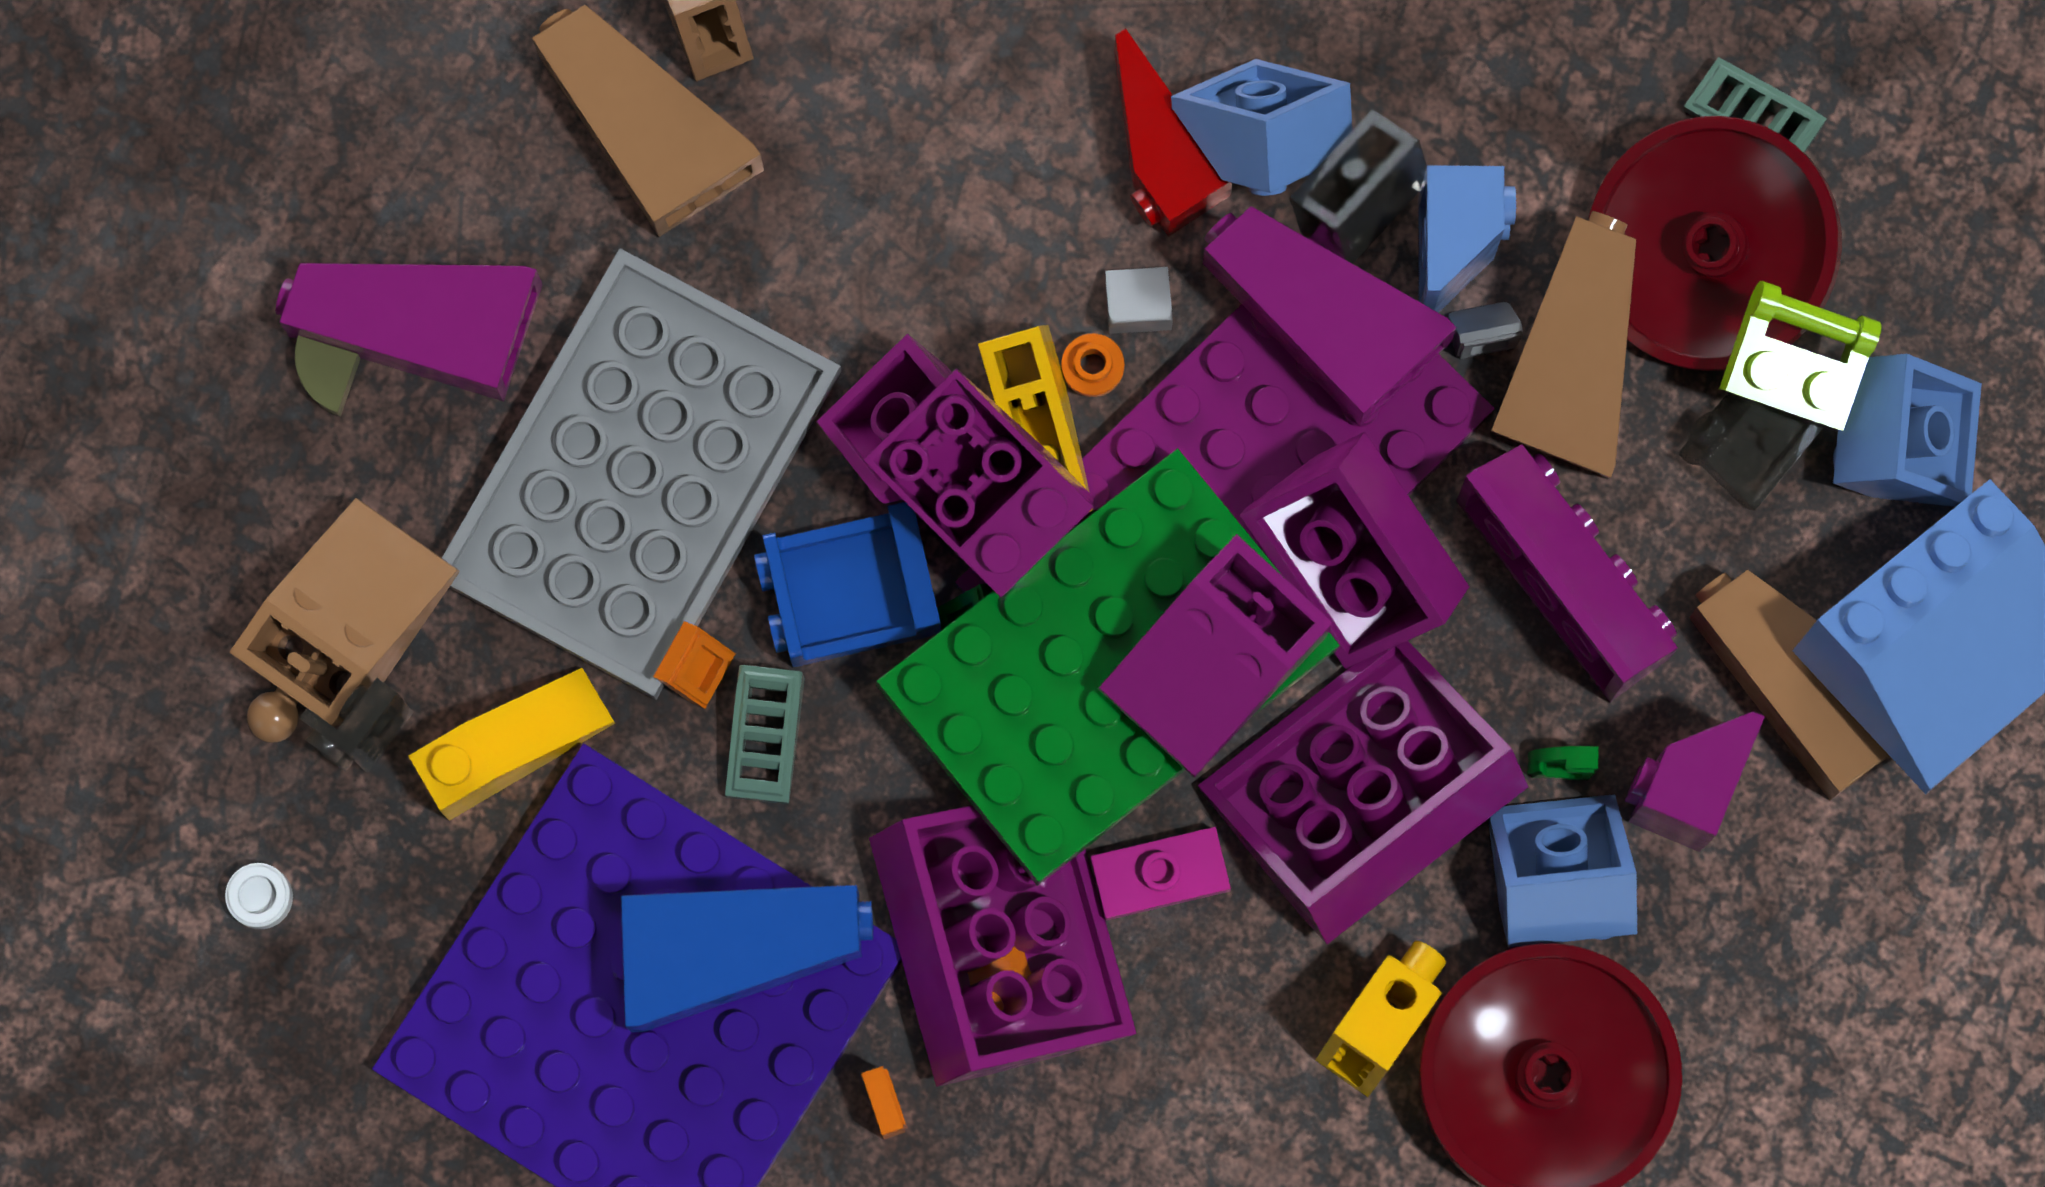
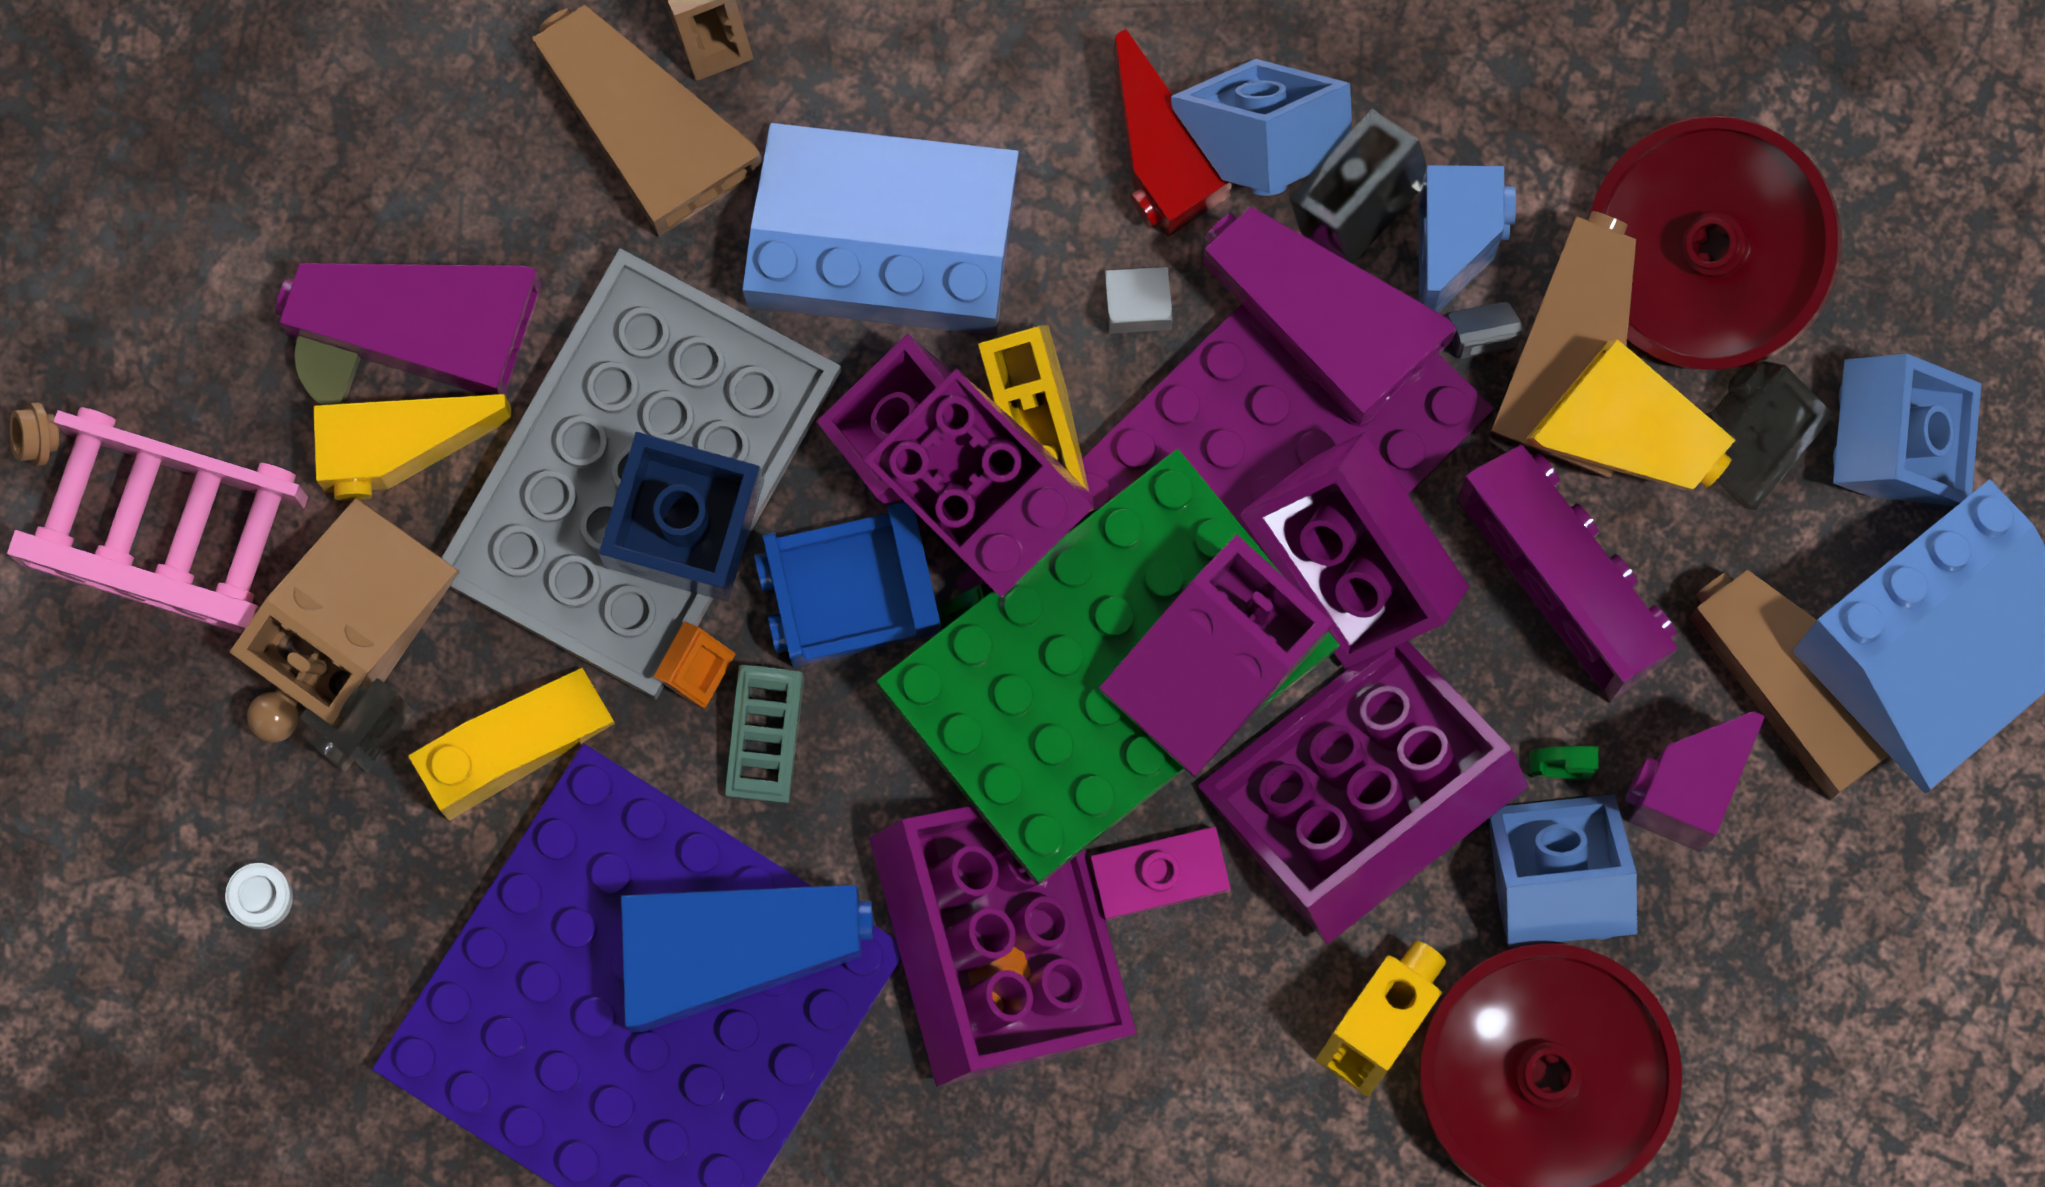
(33, 434): none -> medium nougat plate
(111, 565): none -> bright pink fence
(389, 441): none -> yellow slope
(681, 516): none -> dark blue brick
(881, 229): none -> medium blue slope
(884, 1102): orange tile -> none
(1092, 384): orange plate -> none
(1634, 423): none -> yellow slope
(1786, 108): sand green slope -> none
(1794, 377): plate -> none

